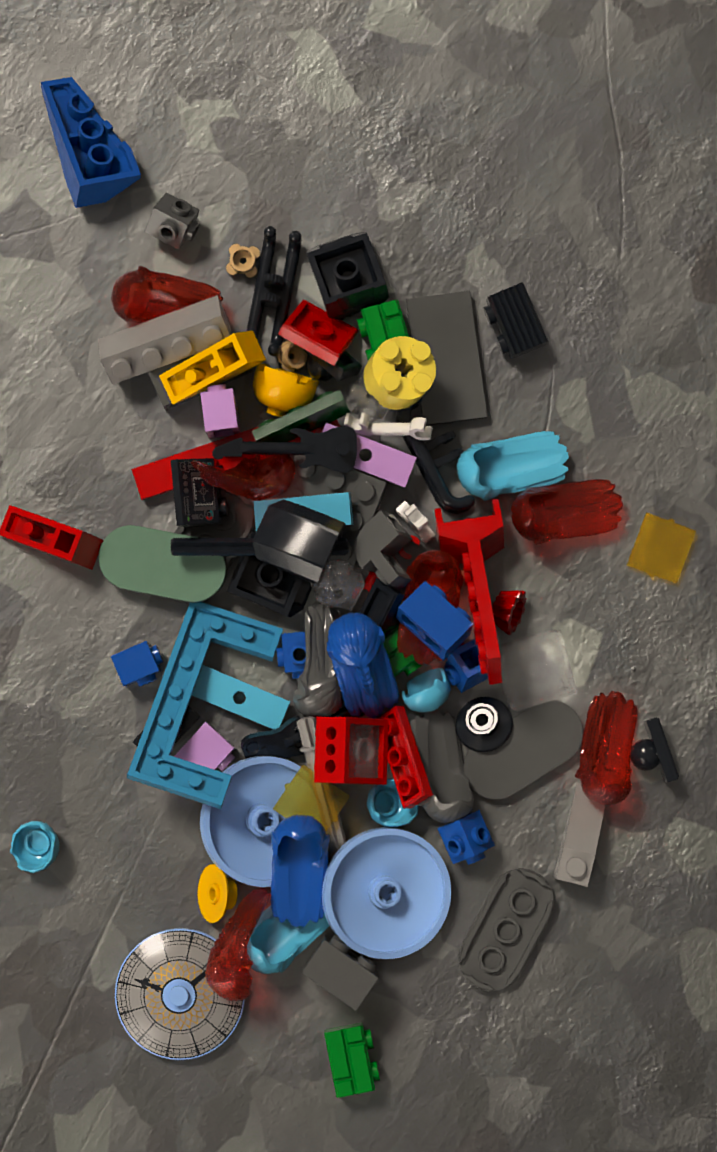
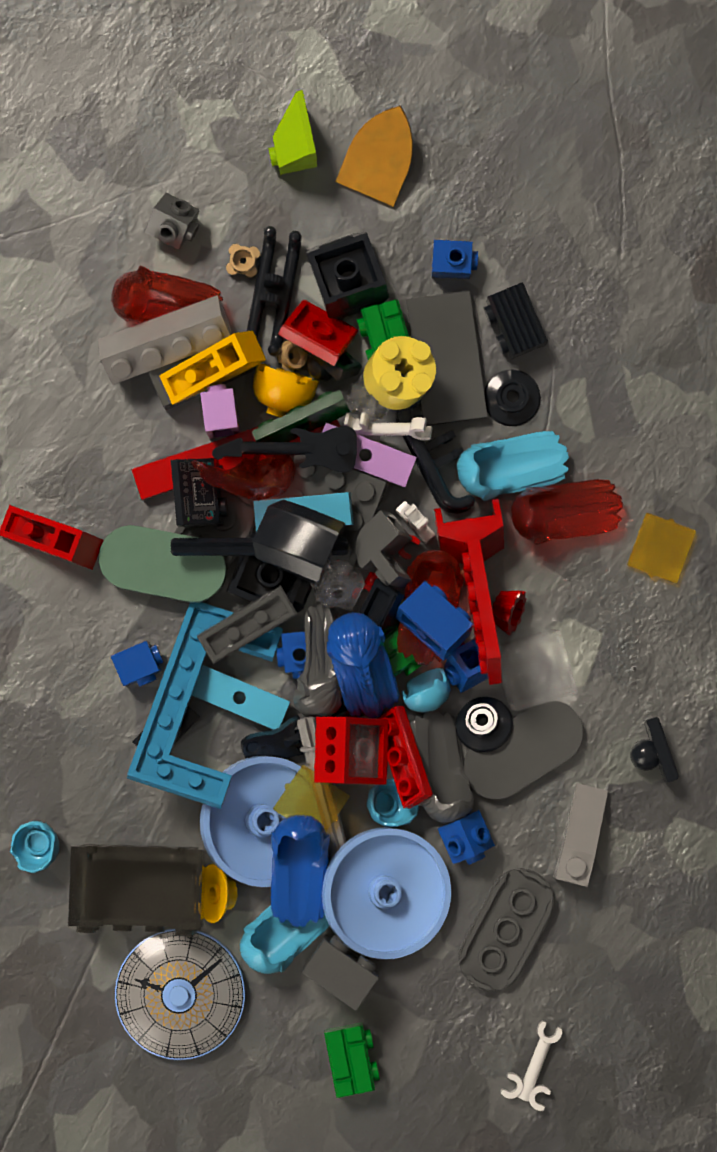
(89, 151): blue wedge -> none
(137, 888): none -> clear smoke windscreen
(207, 749): lavender piece -> none
(228, 960): clear red hair -> none
(246, 624): none -> dark grey tile
(293, 139): none -> lime slope
(379, 157): none -> pearl gold shield
(453, 259): none -> blue brick
(509, 412): none -> black piece
(527, 1090): none -> white bar
(607, 748): clear red hair -> none

